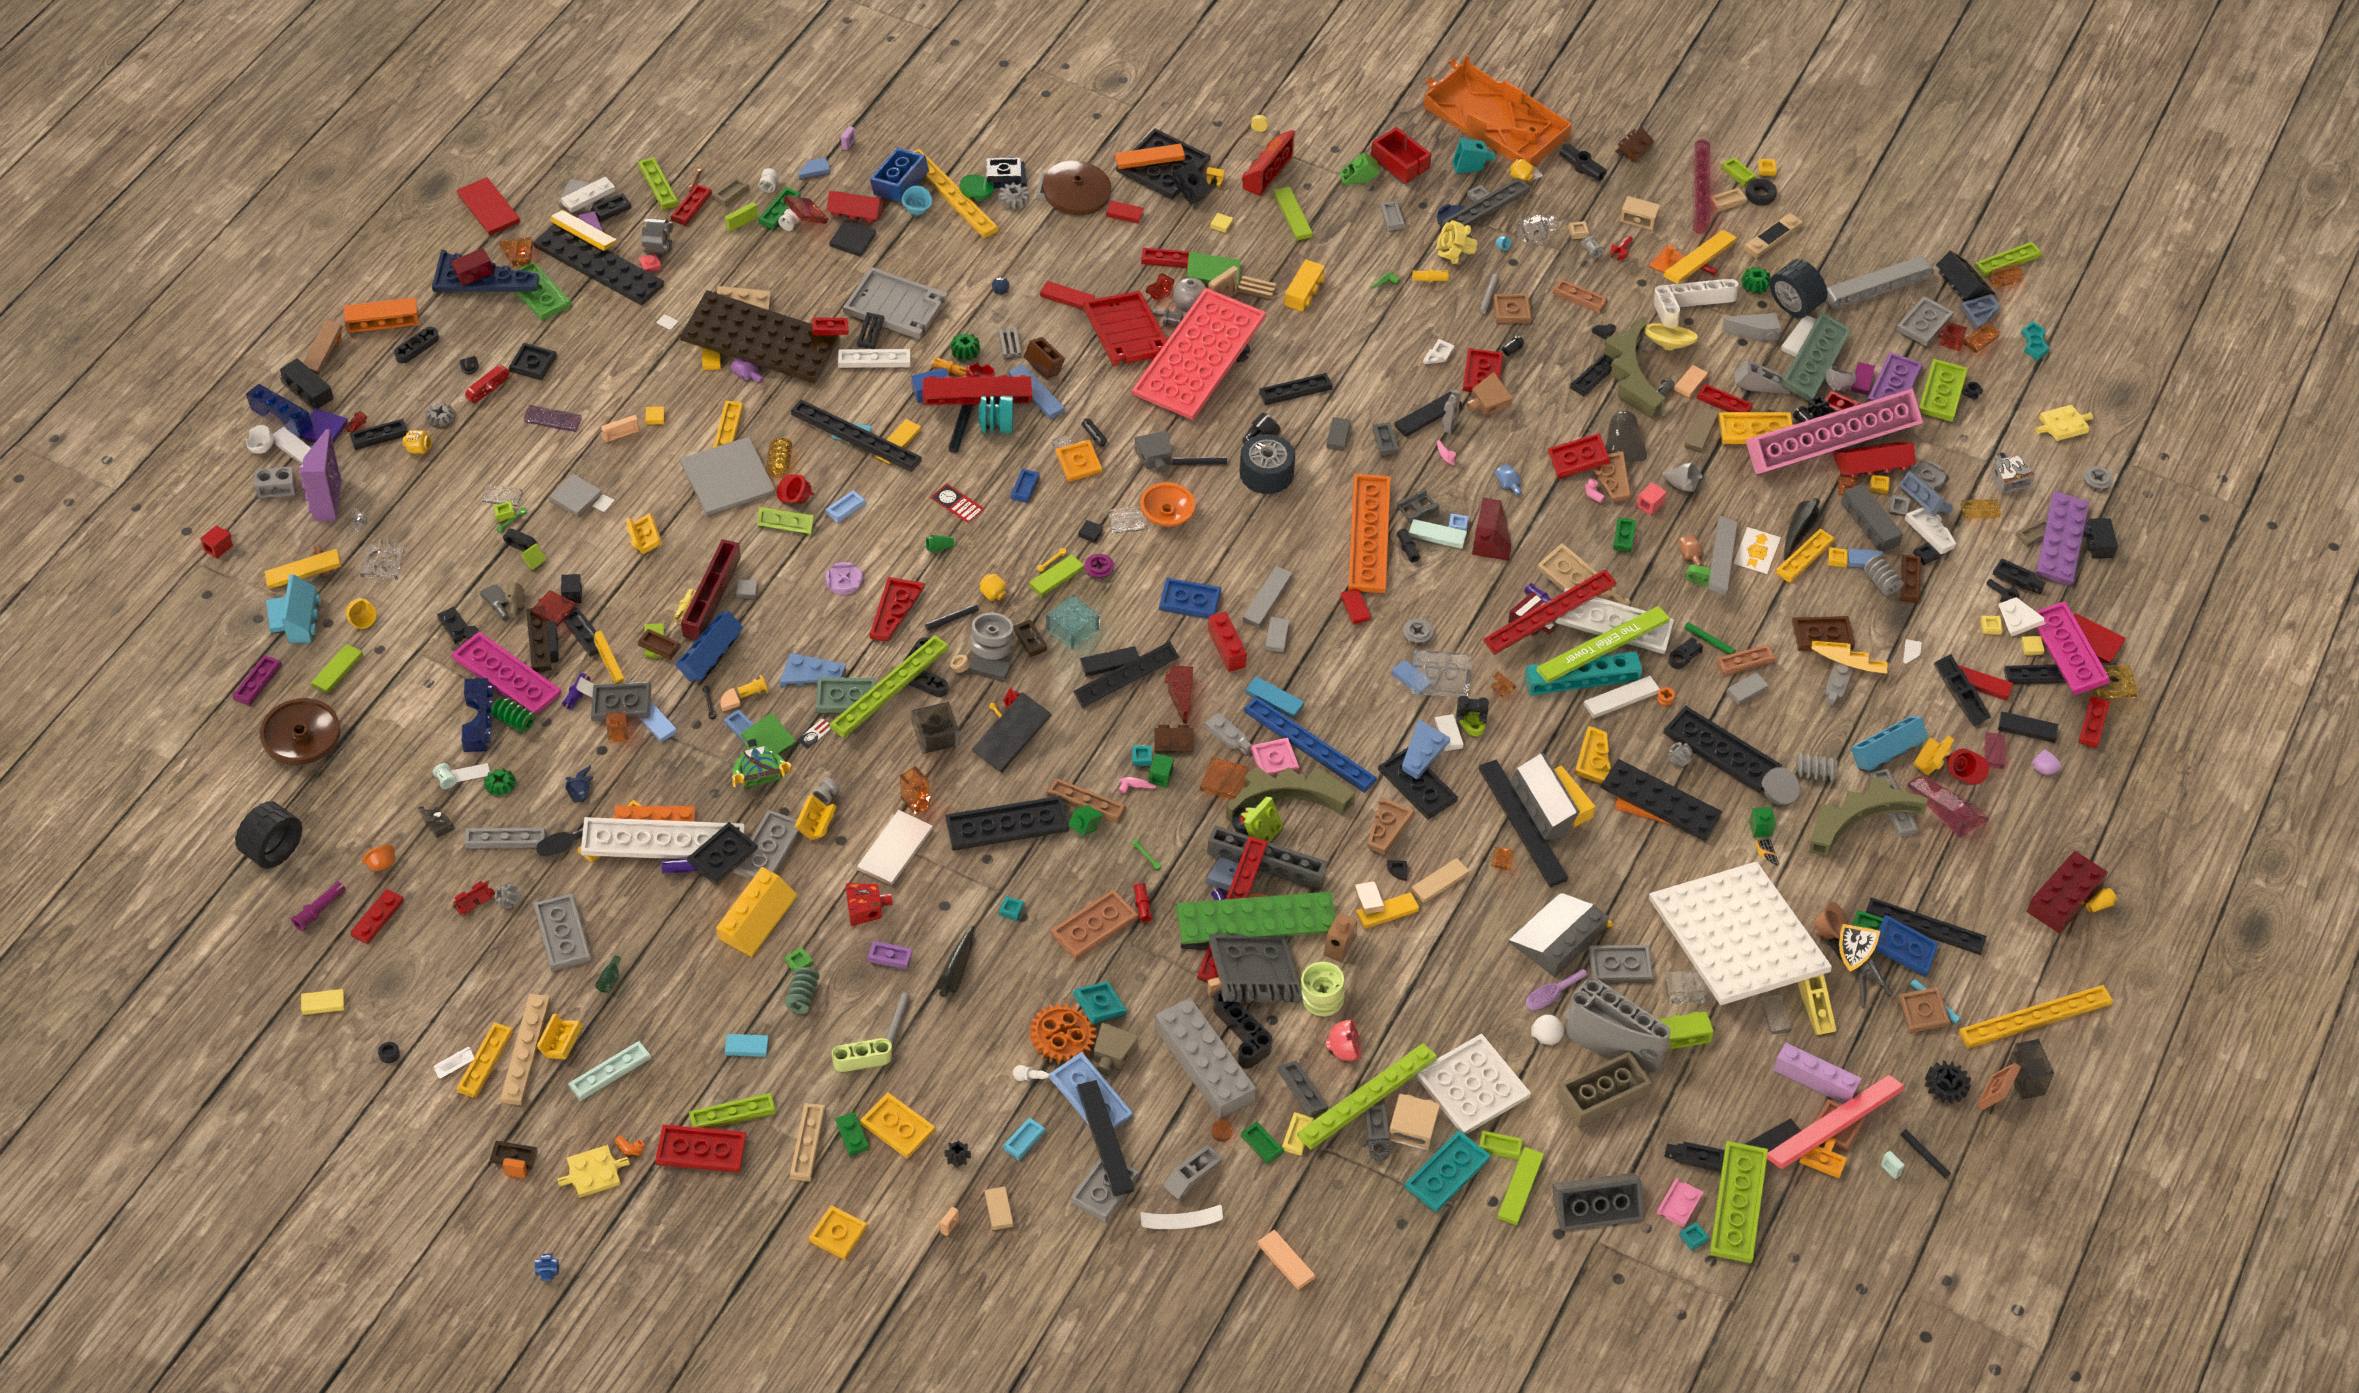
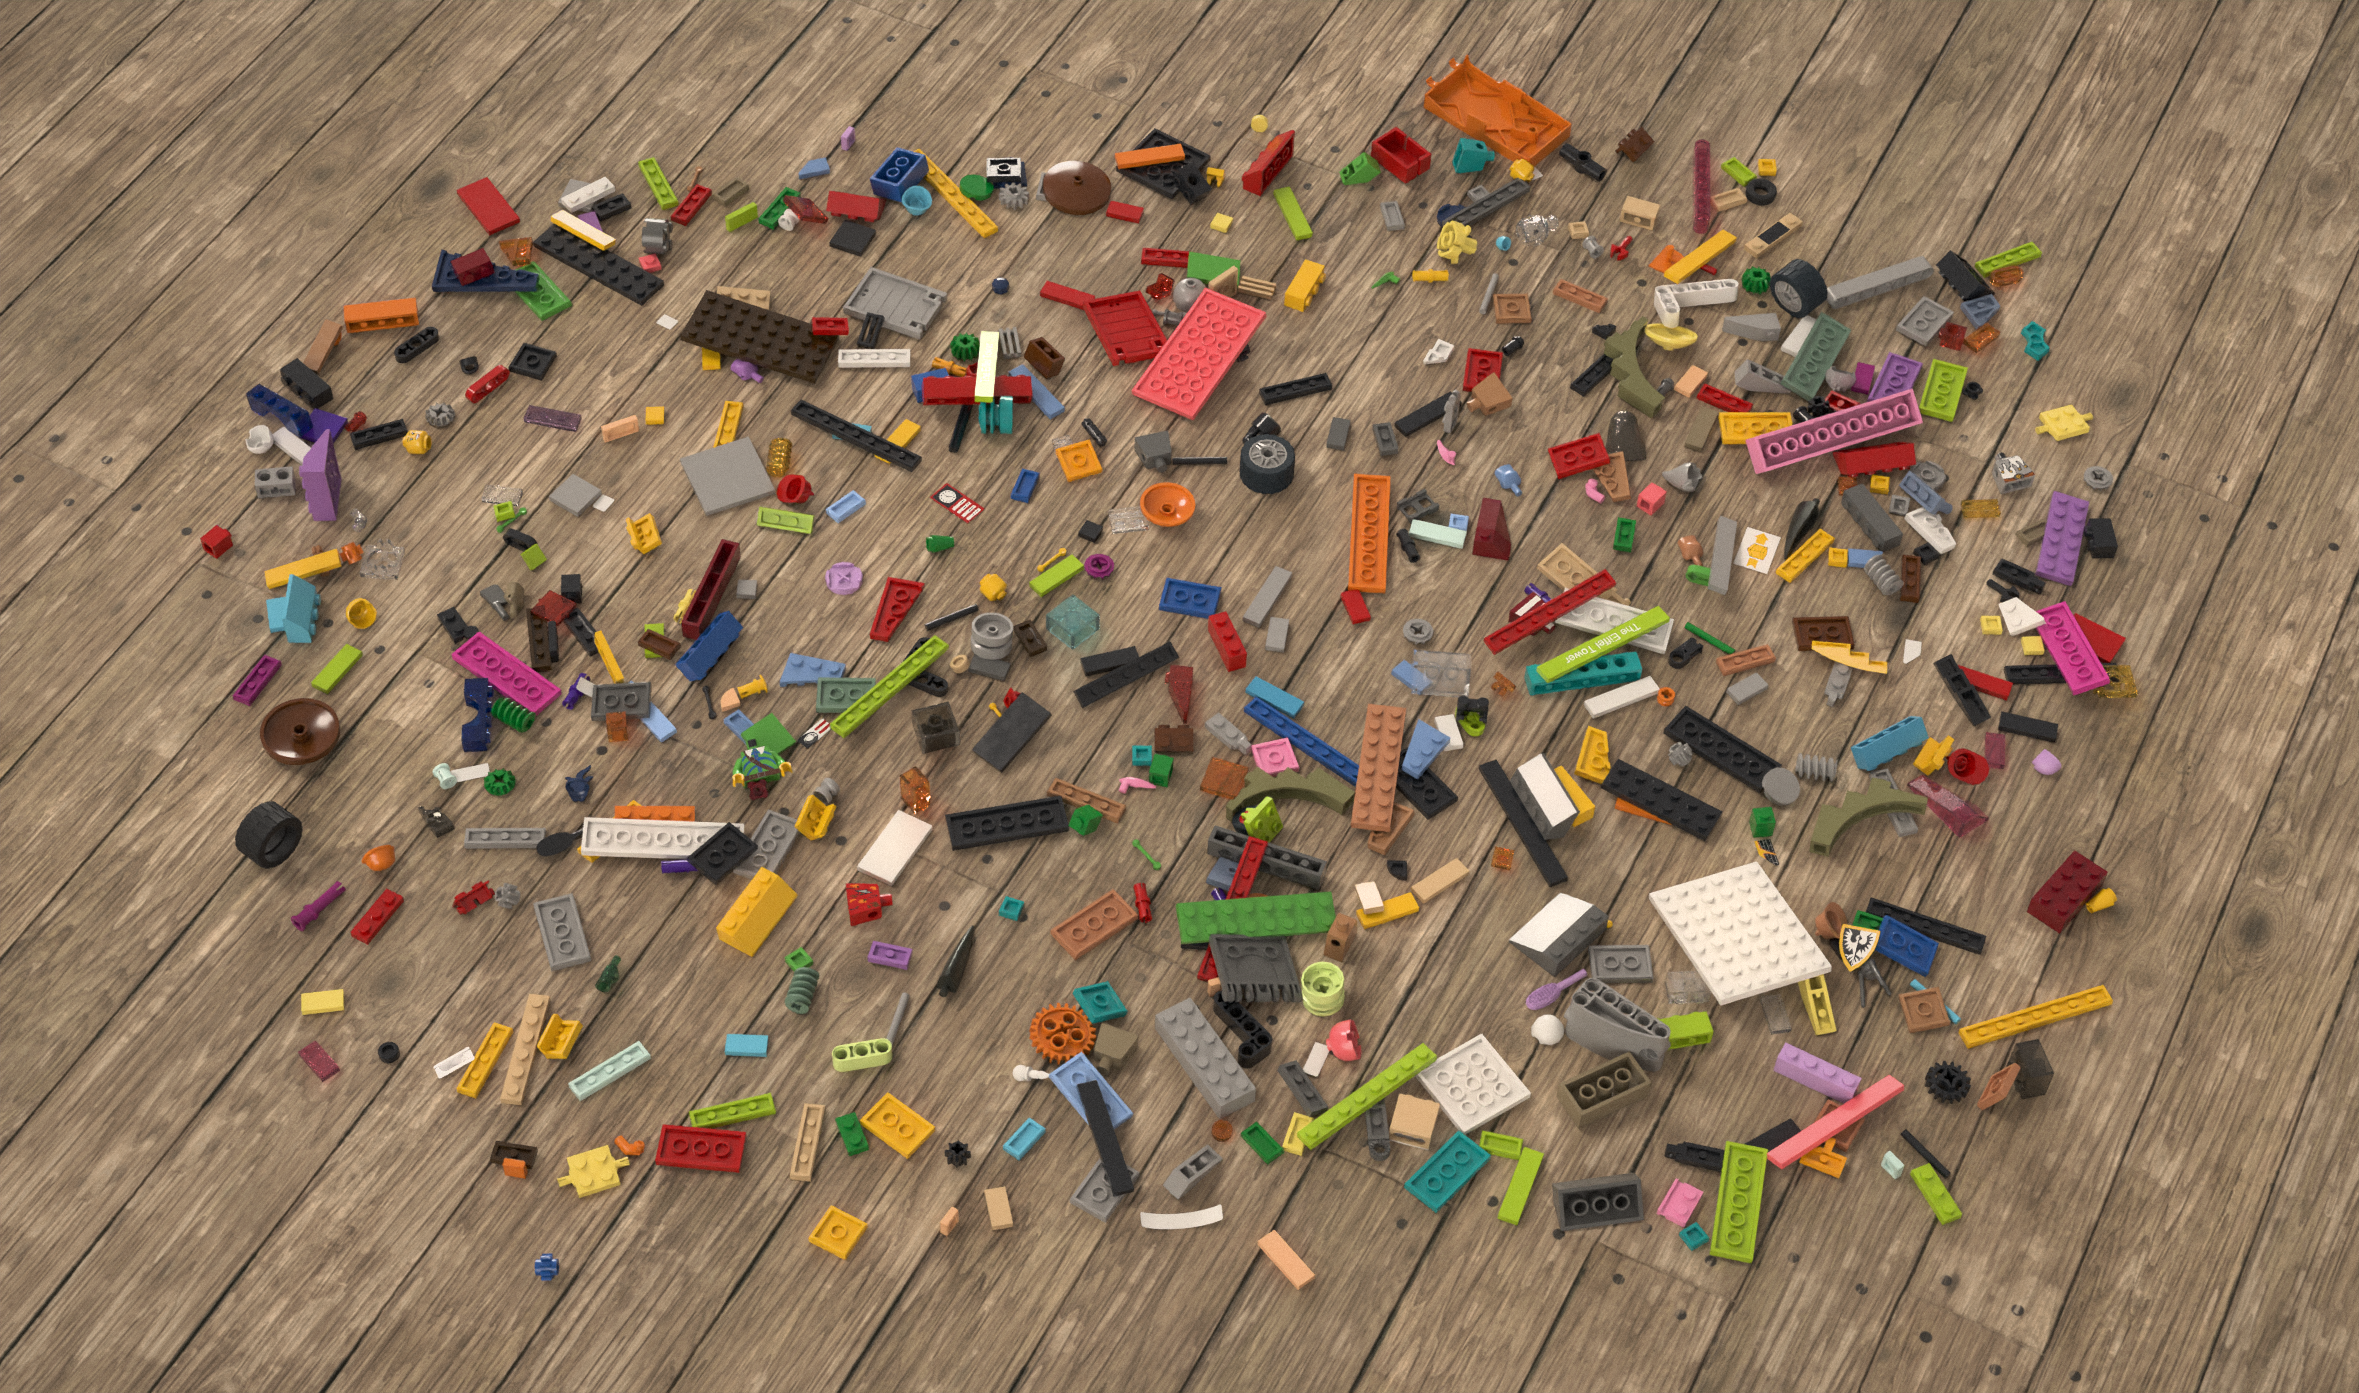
(318, 1061): none -> clear pink tile
(351, 553): none -> orange gear
(757, 794): none -> dark red plate
(768, 180): white wheel -> none
(986, 367): none -> tile
(1316, 1059): none -> white sticker
(1378, 768): none -> nougat plate
(1936, 1194): none -> lime plate
(2094, 722): red plate -> none

